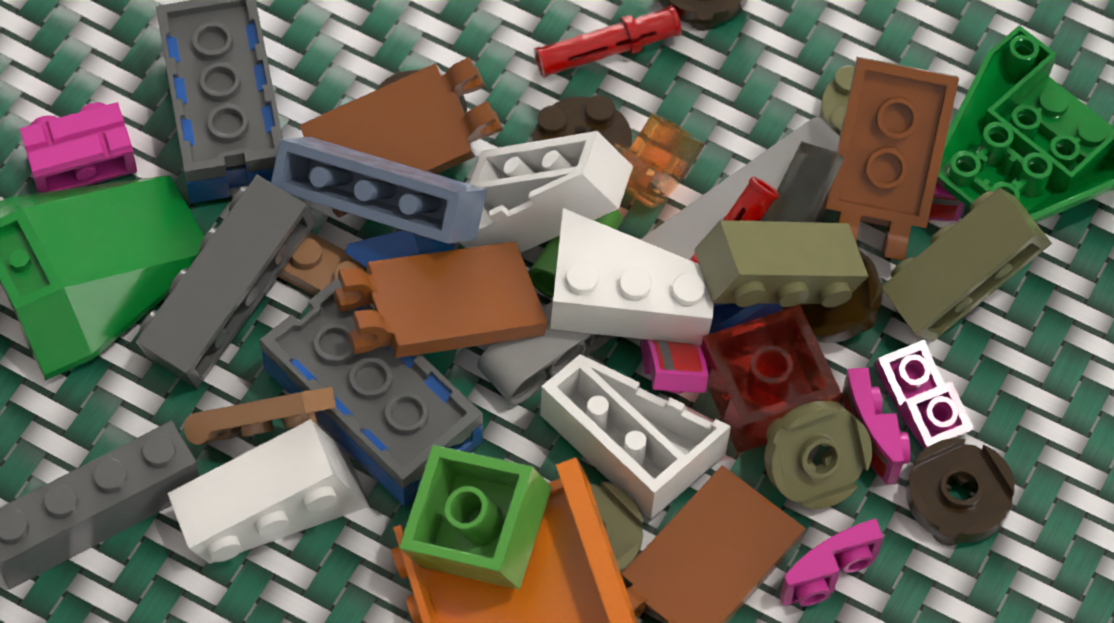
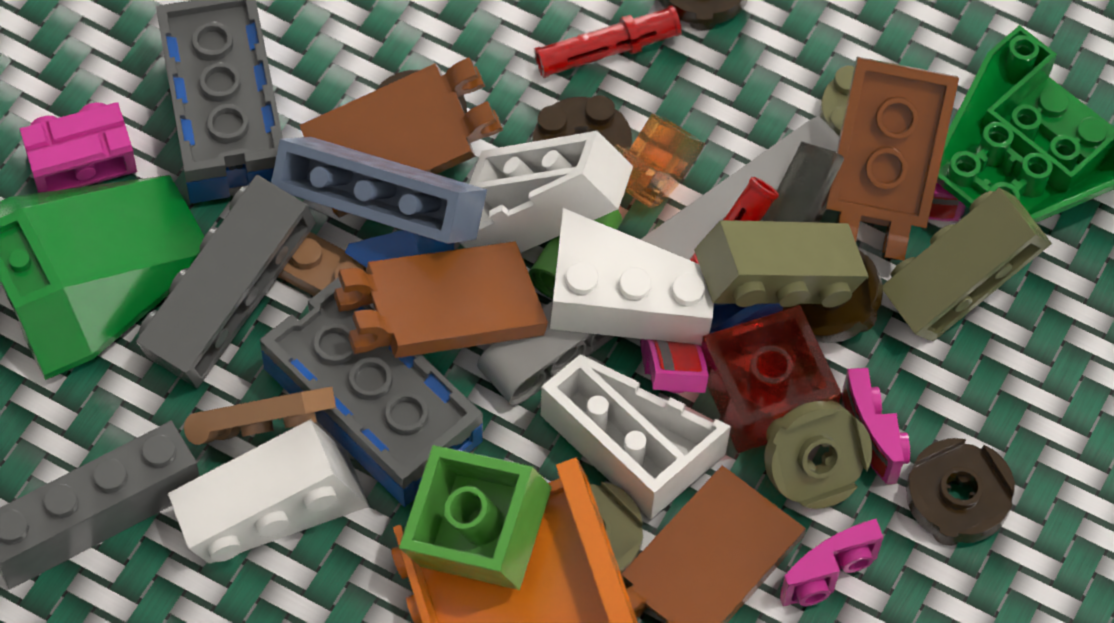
(921, 397): slope -> none

